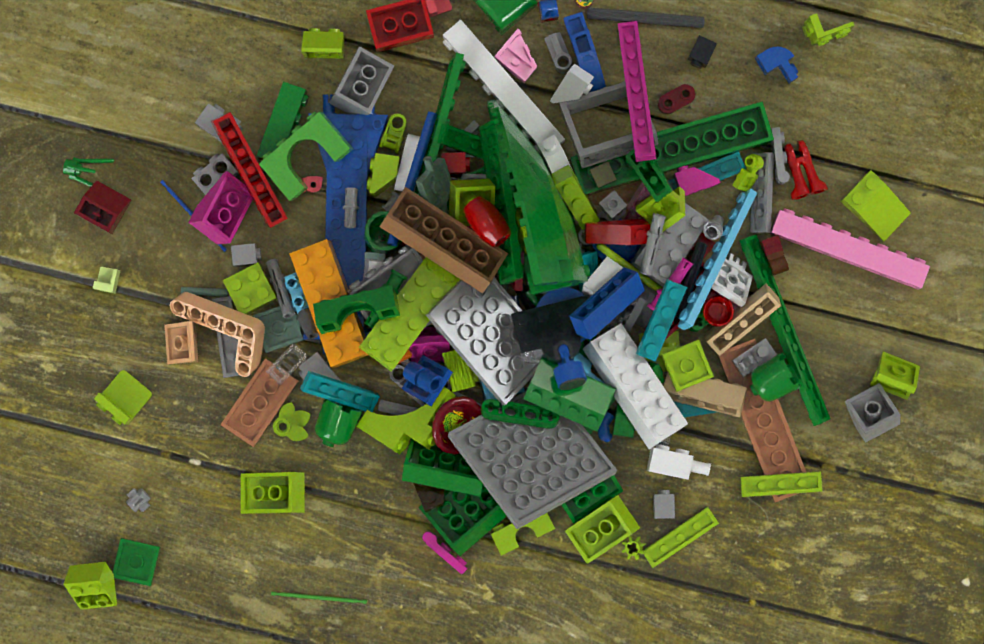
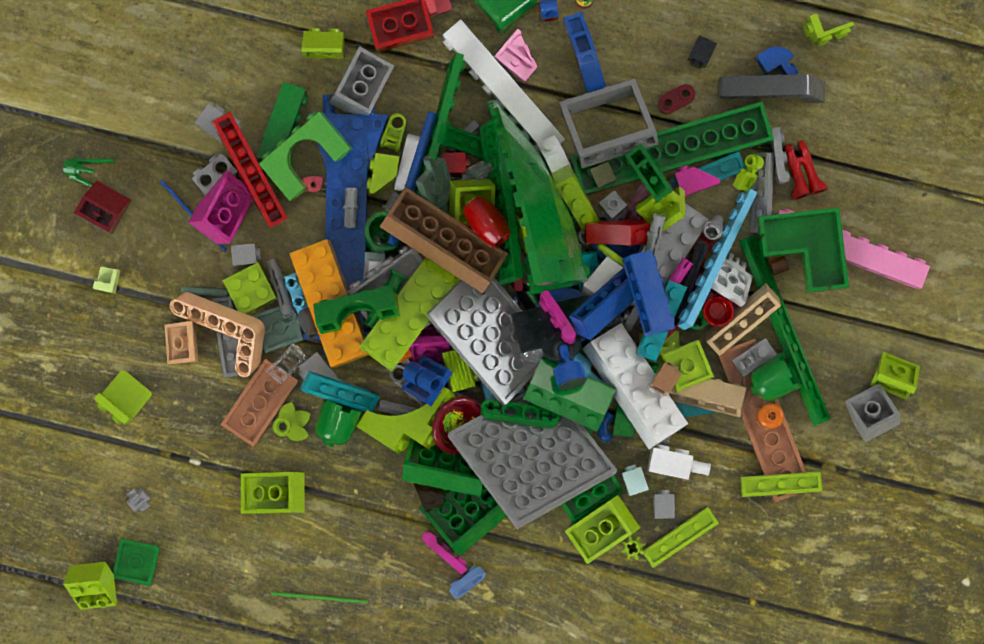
(471, 579): none -> medium blue plate
(479, 170): none -> clear plate
(506, 535): lime arch -> none
(557, 317): none -> dark pink hinge
(558, 51): light grey piece -> none
(573, 85): white slope -> none
(634, 480): none -> light aqua brick
(636, 91): dark pink plate -> none
(645, 17): dark grey axle -> none
(648, 293): none -> blue brick
(665, 378): none -> medium nougat brick
(765, 421): none -> orange head
(772, 86): none -> dark grey beam
(813, 235): none -> green piece
(876, 205): lime slope -> none

